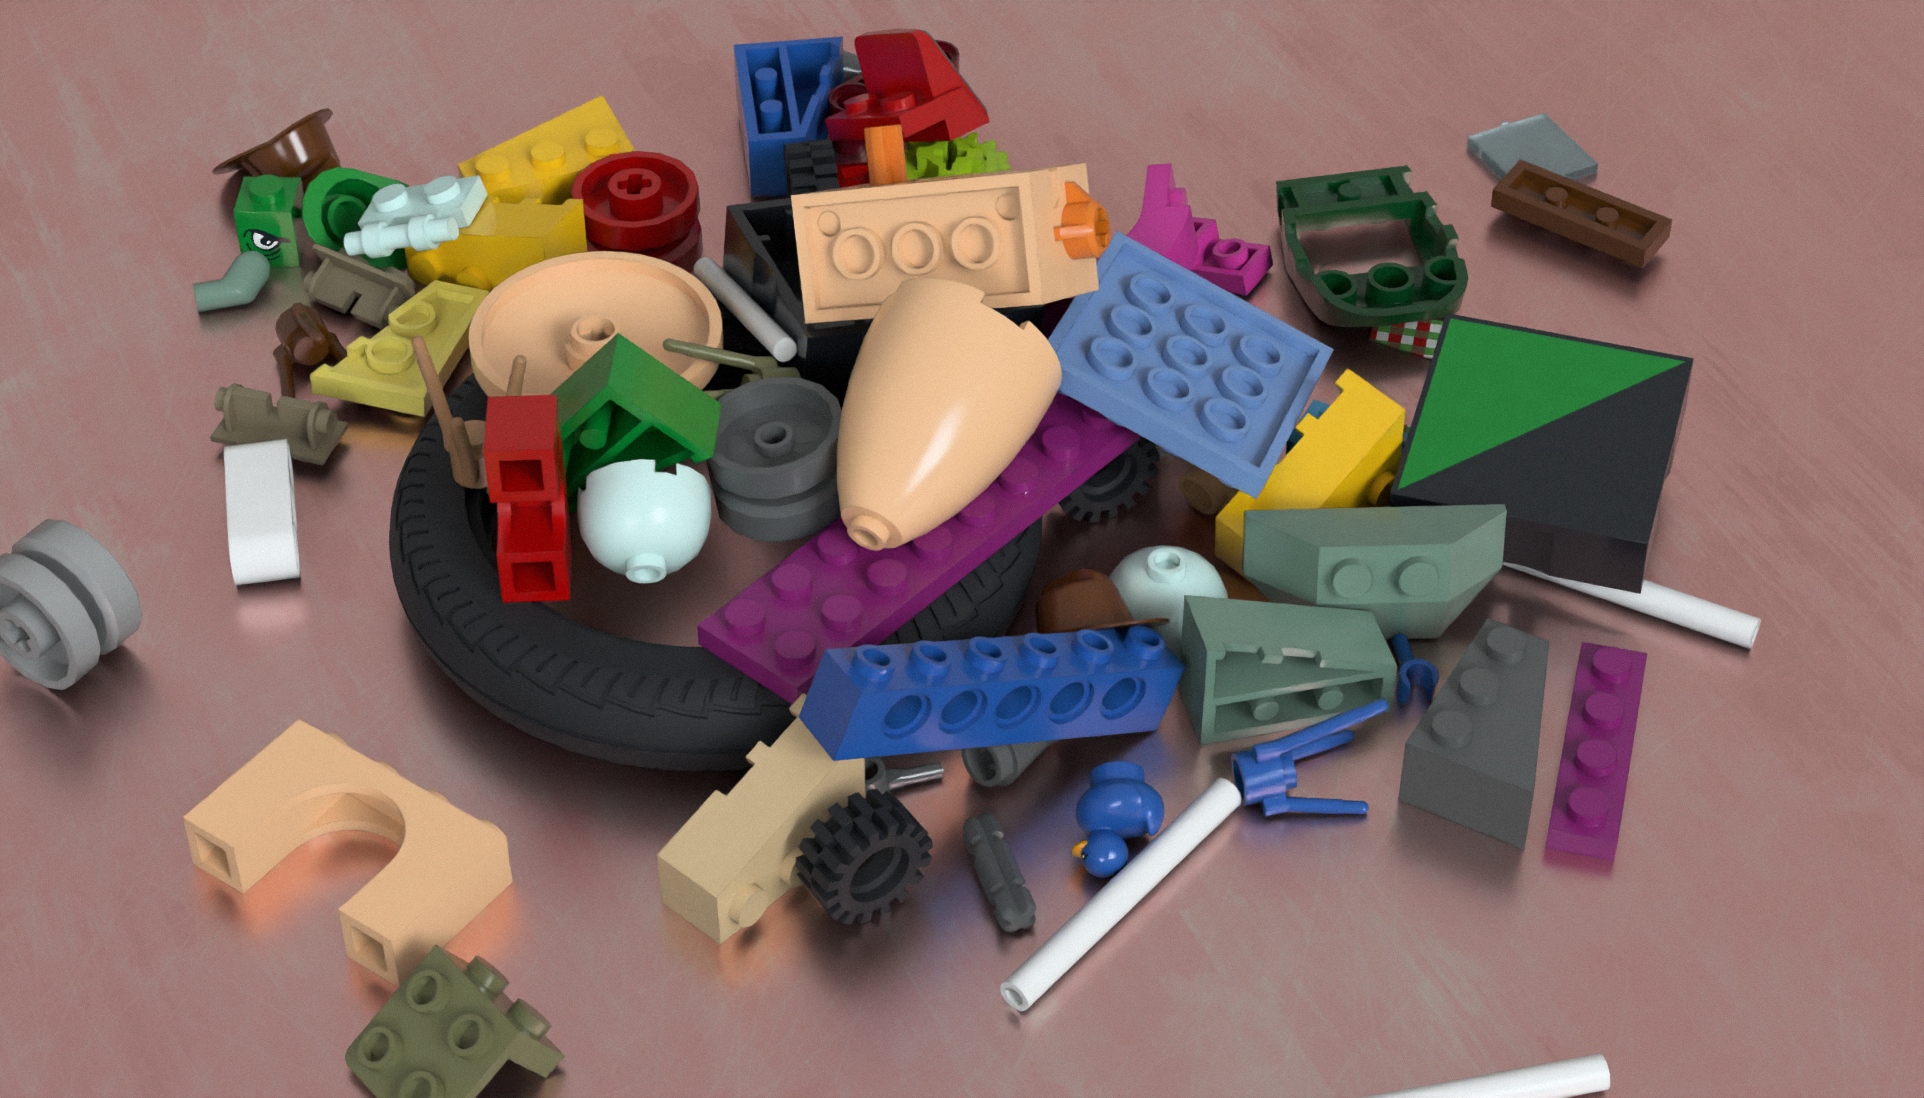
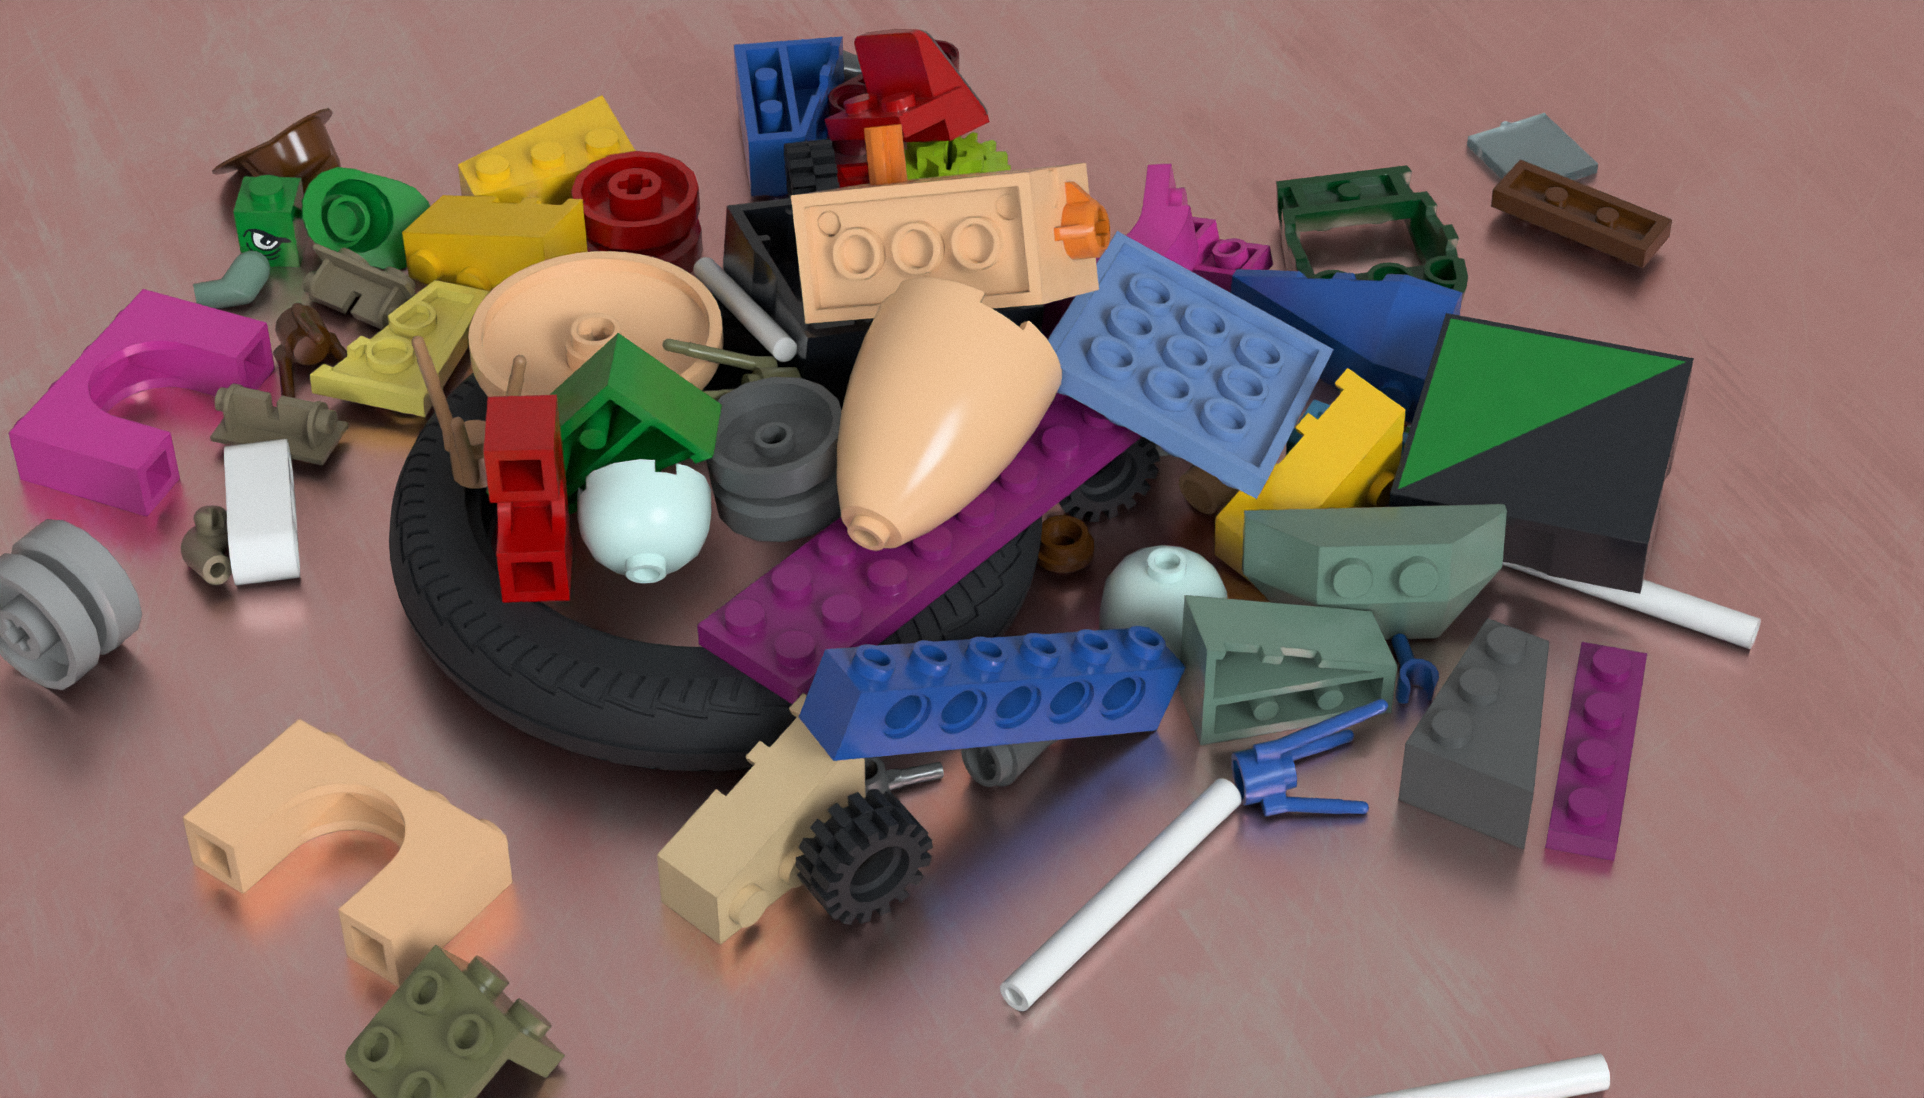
(151, 344): none -> dark pink arch
(206, 543): none -> dark tan arm
(416, 216): light aqua plate -> none
(999, 873): dark grey axle -> none
(1065, 544): none -> reddish brown plate
(1085, 601): reddish brown piece -> none
(1115, 809): blue animal -> none
(1374, 326): none -> blue wedge

